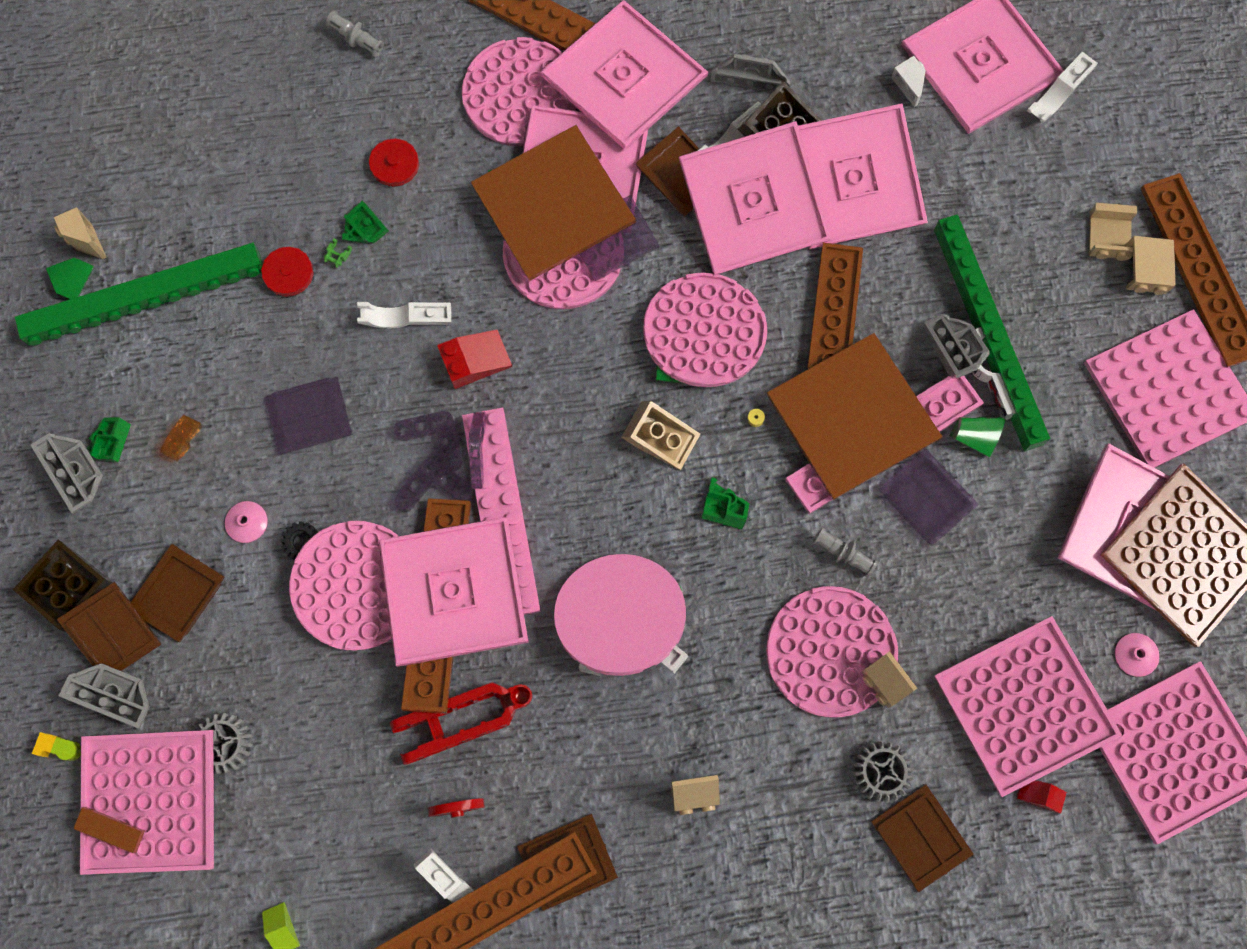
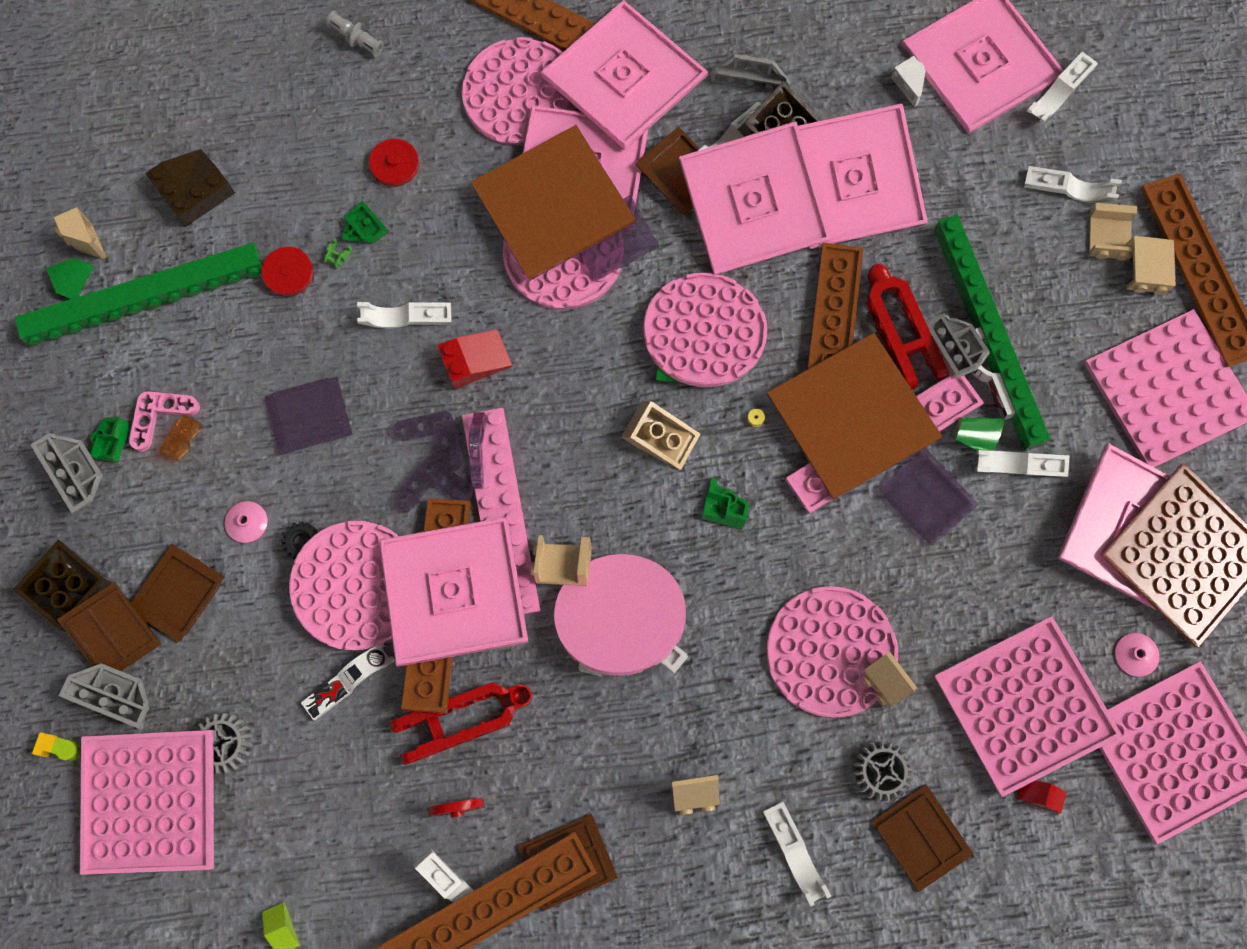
(109, 829): dark orange tile -> none
(156, 407): none -> bright pink beam
(190, 185): none -> dark brown slope
(346, 681): none -> piece
(561, 563): none -> tan panel
(796, 853): none -> white piece
(845, 551): light grey piece -> none
(881, 280): none -> red piece
(1023, 463): none -> white piece
(1066, 183): none -> white piece

